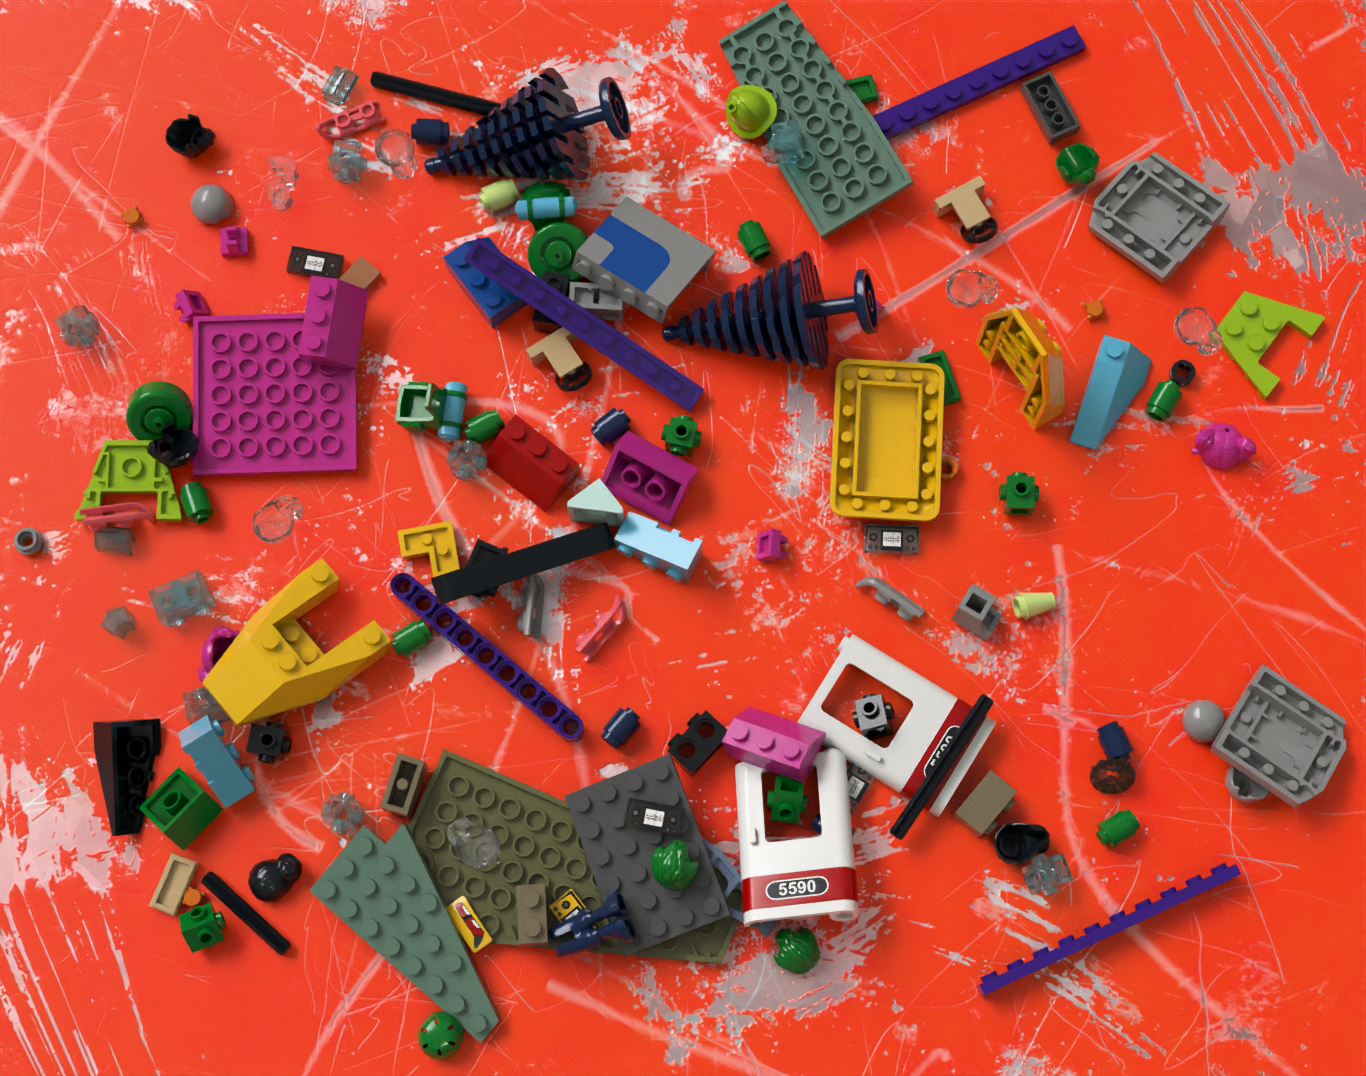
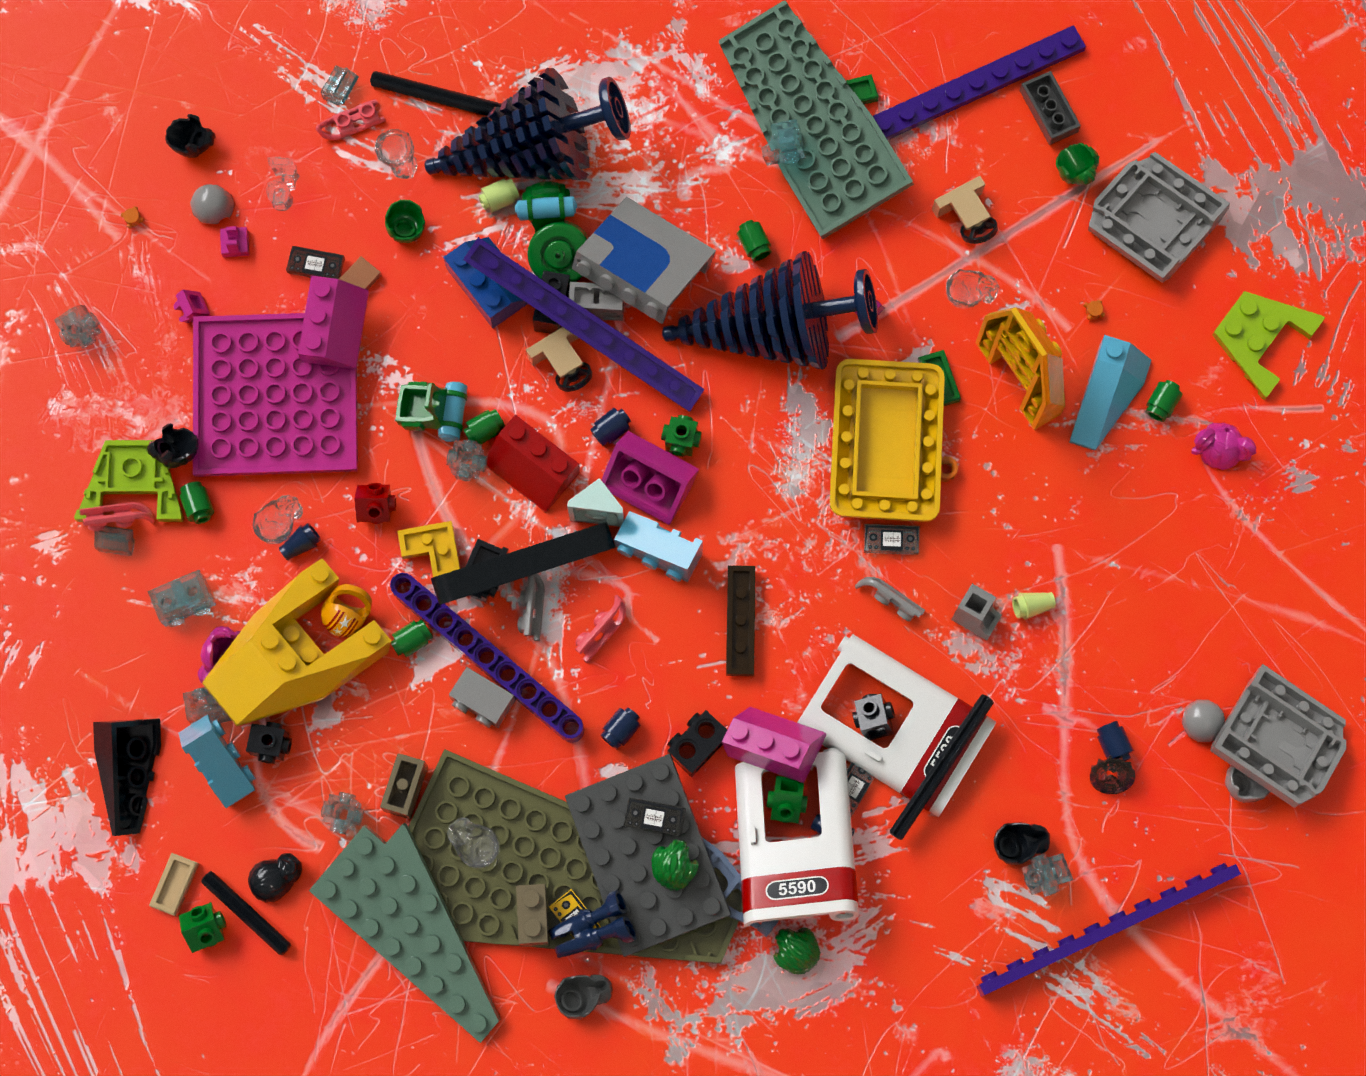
(22, 536): light grey plate -> none
(118, 622): clear light blue piece -> none
(154, 407): green wheel -> none
(181, 808): green slope -> none
(193, 897): orange piece -> none
(300, 541): none -> dark blue cone
(341, 618): none -> light orange helmet
(347, 161): clear light blue brick -> none
(374, 503): none -> red brick
(404, 221): none -> green hair
(430, 132): dark blue brick -> none
(439, 1035): green helmet -> none
(469, 924): yellow sticker -> none
(481, 698): none -> light grey brick
(580, 995): none -> dark grey hair
(740, 621): none -> dark brown plate
(750, 110): lime helmet -> none
(769, 545): dark pink tile -> none
(985, 804): dark tan brick -> none
(1019, 494): green brick -> none
(1117, 828): green brick -> none
(1184, 364): black bush -> none
(1198, 329): clear hair -> none

